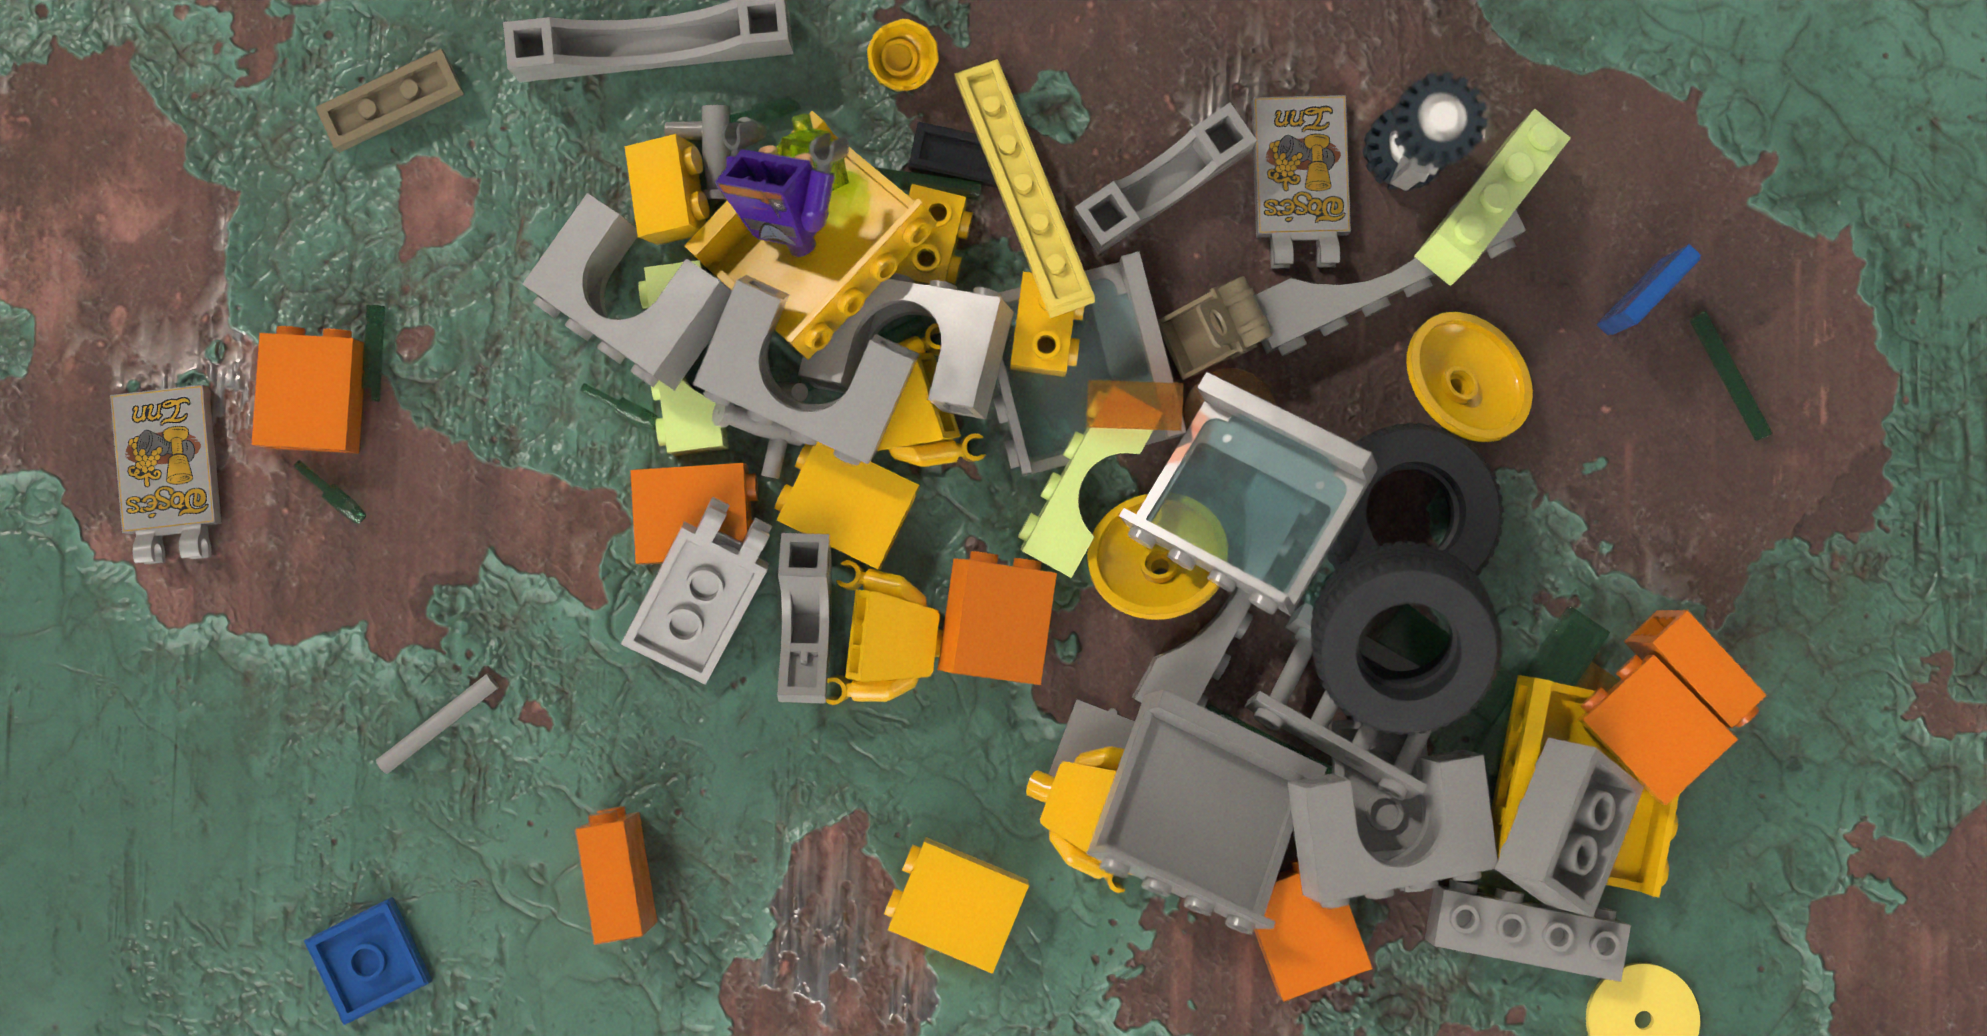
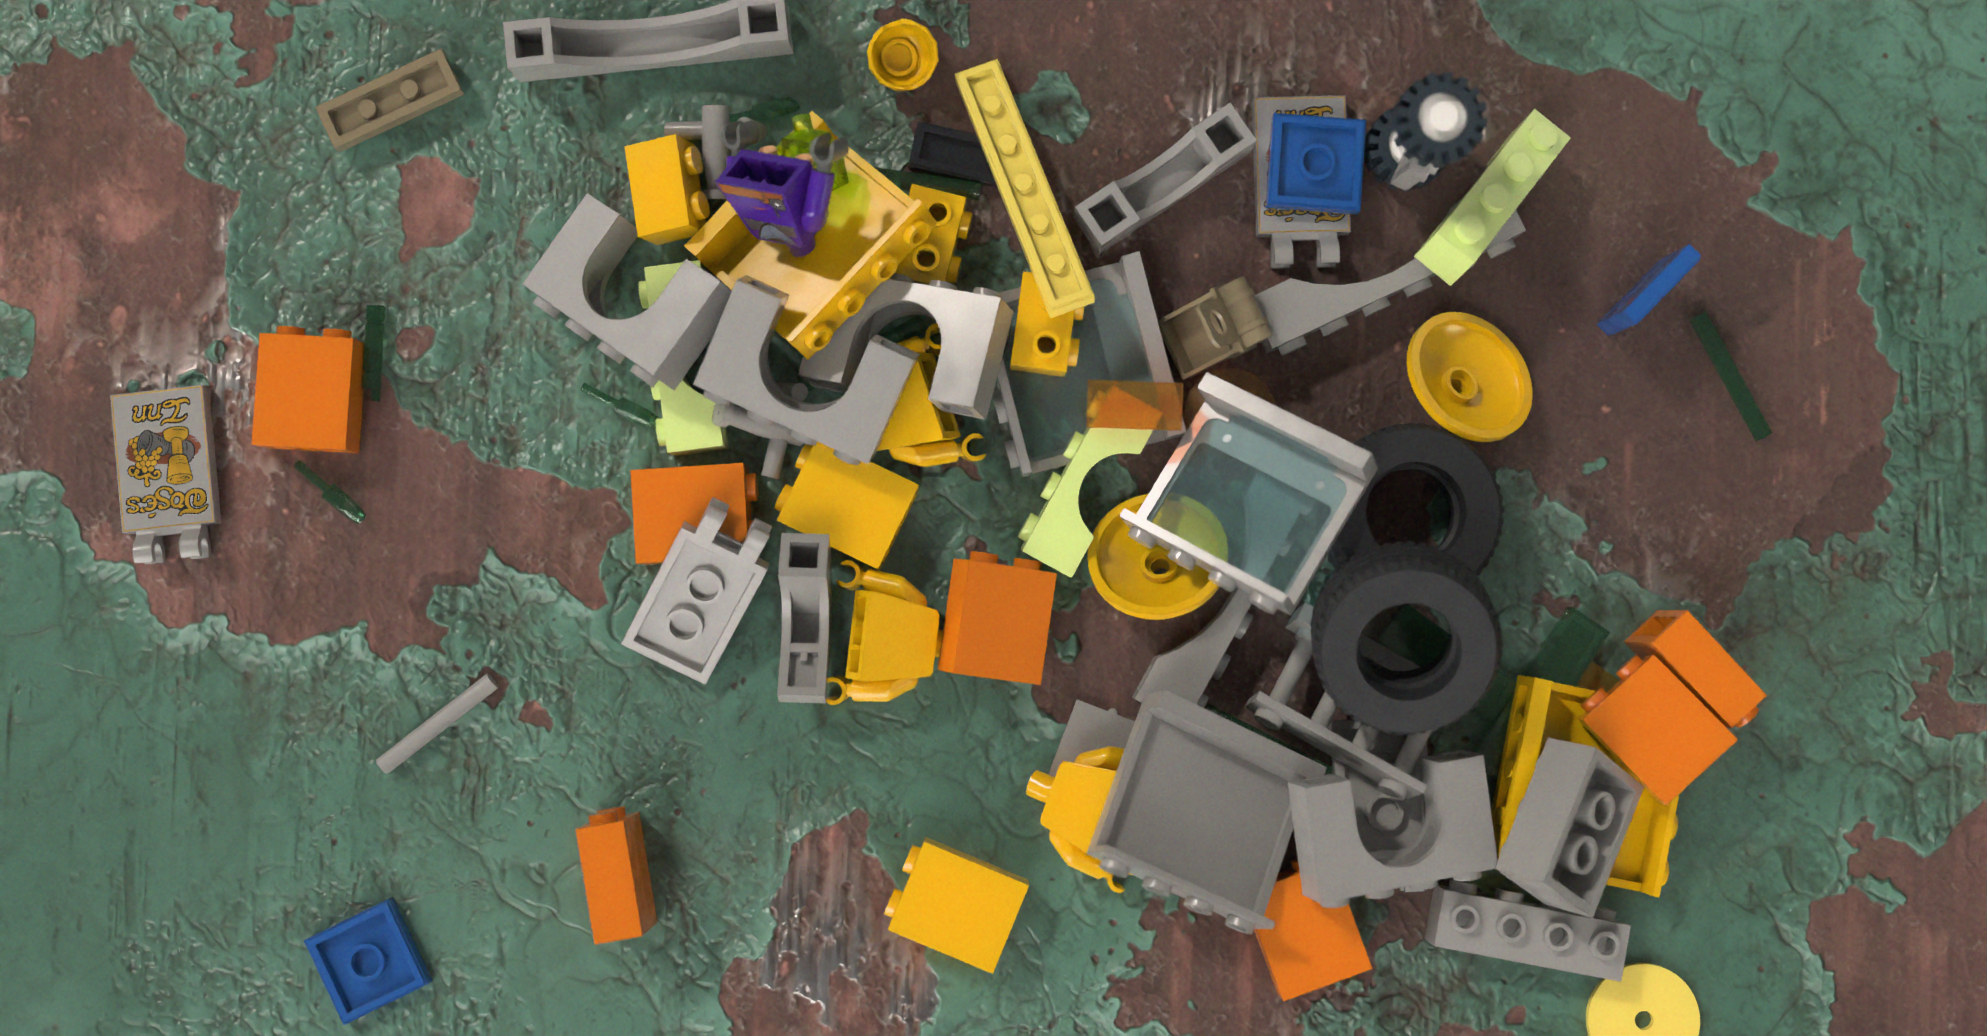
(1315, 163): none -> blue tile

